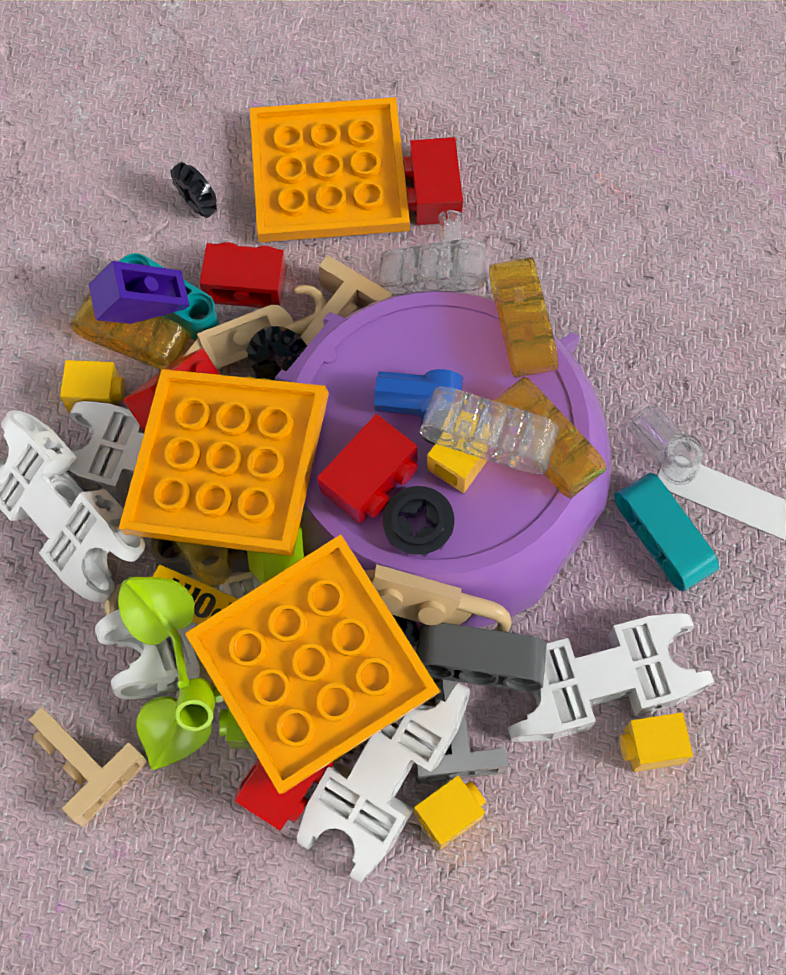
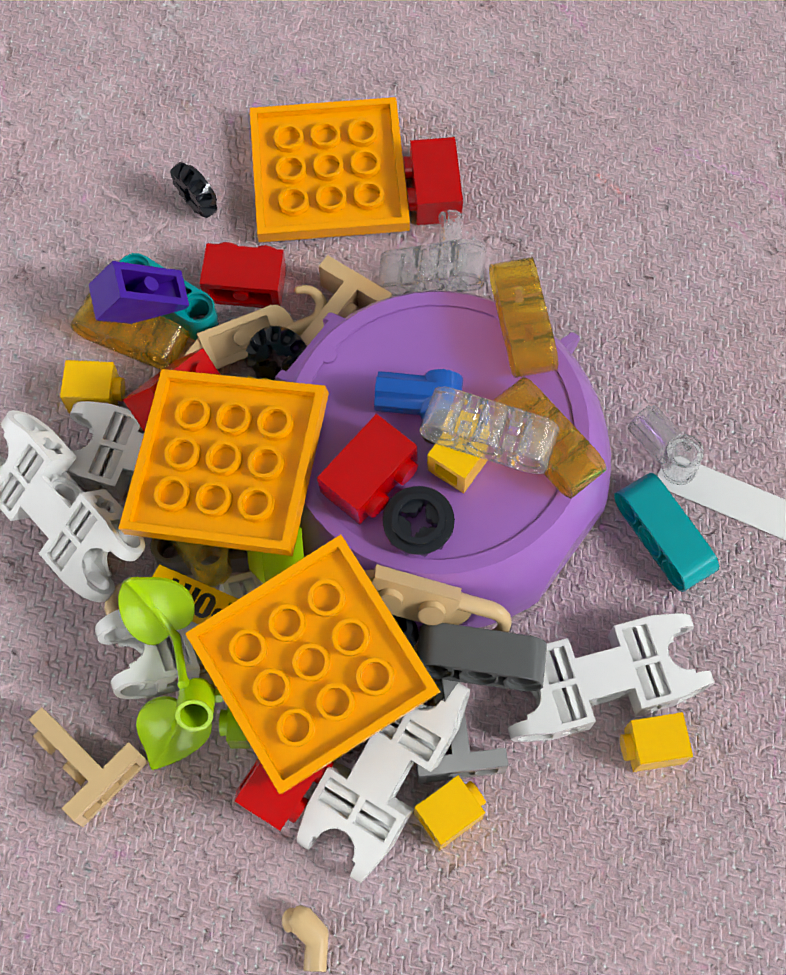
(312, 933): none -> tan arm

